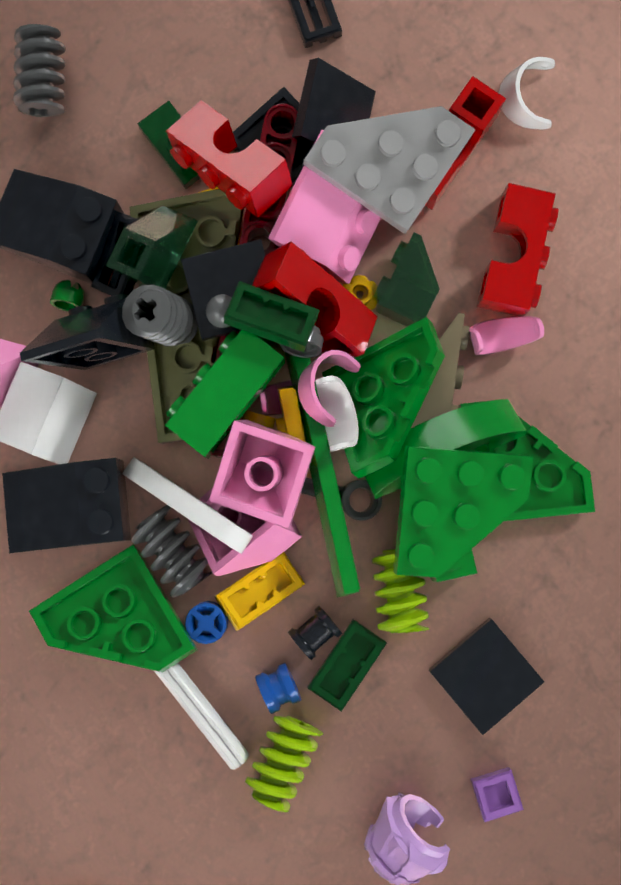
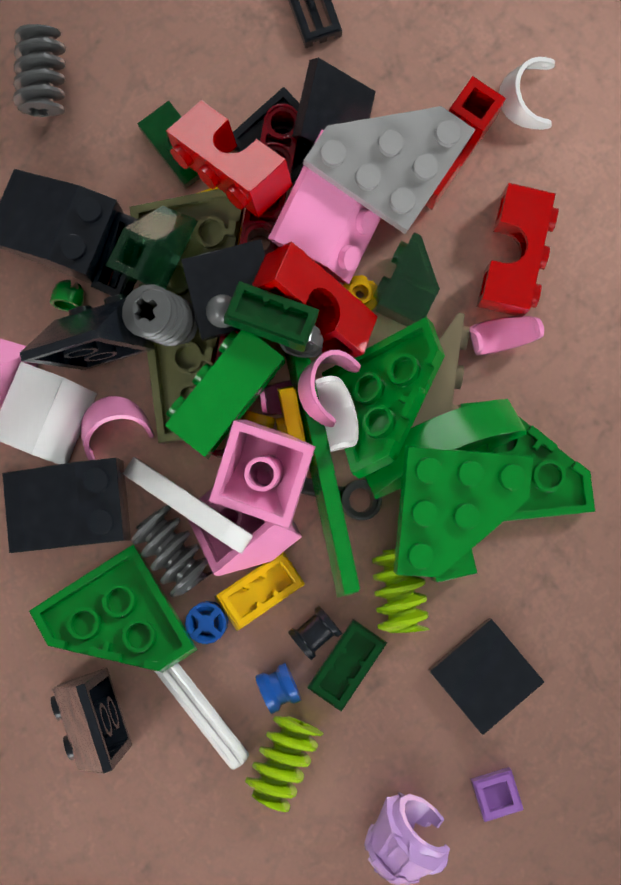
(92, 721): none -> black slope
(109, 409): none -> bright pink helmet

